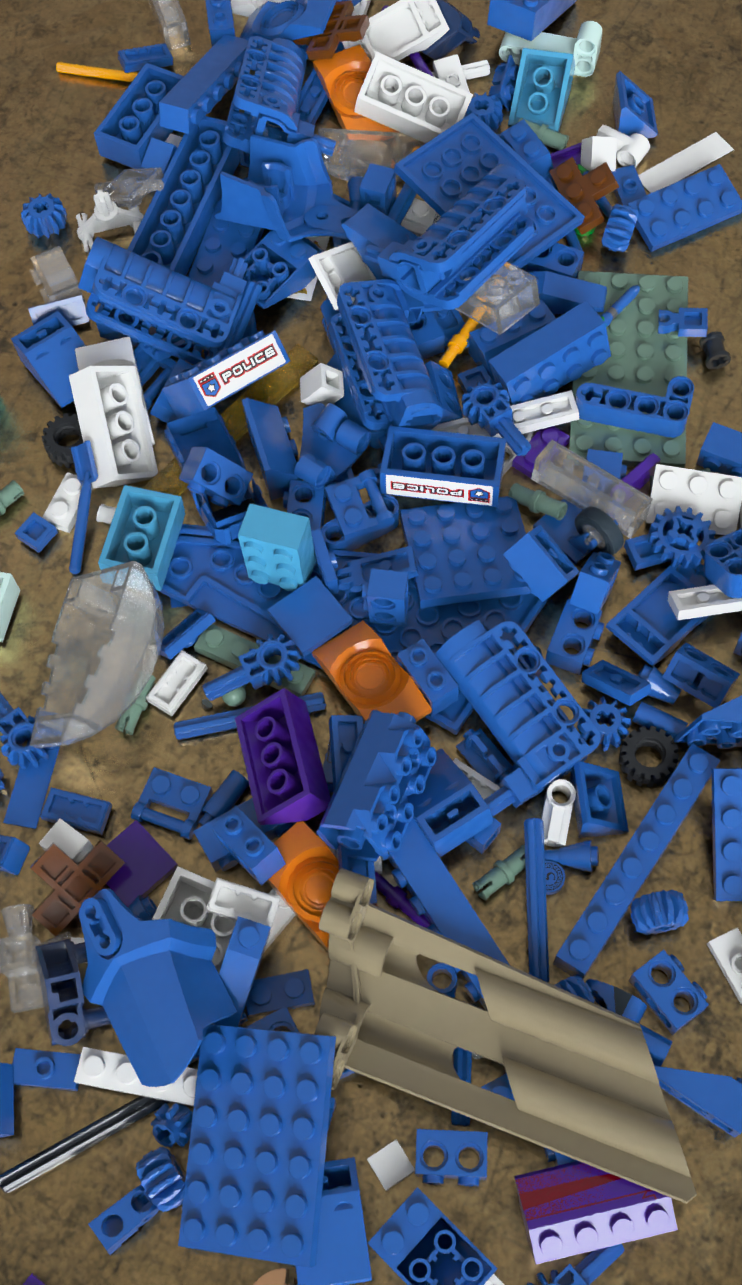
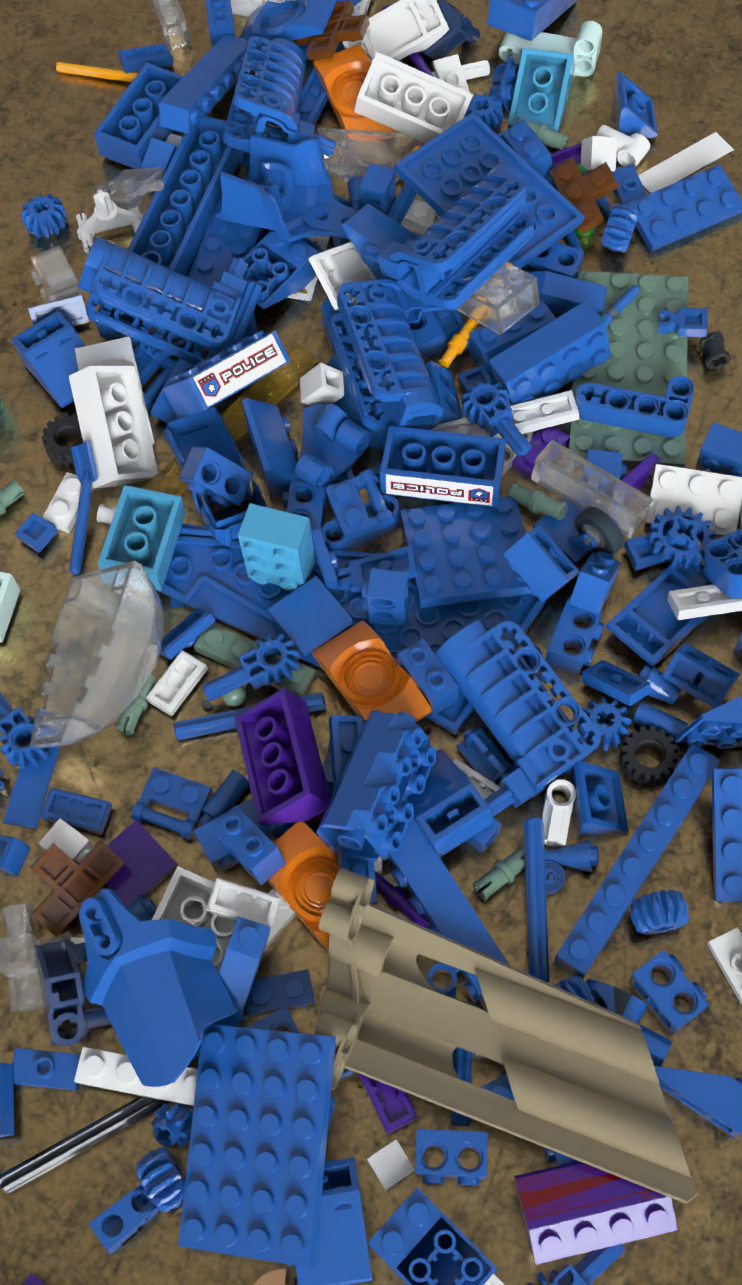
(390, 1104): none -> dark purple plate

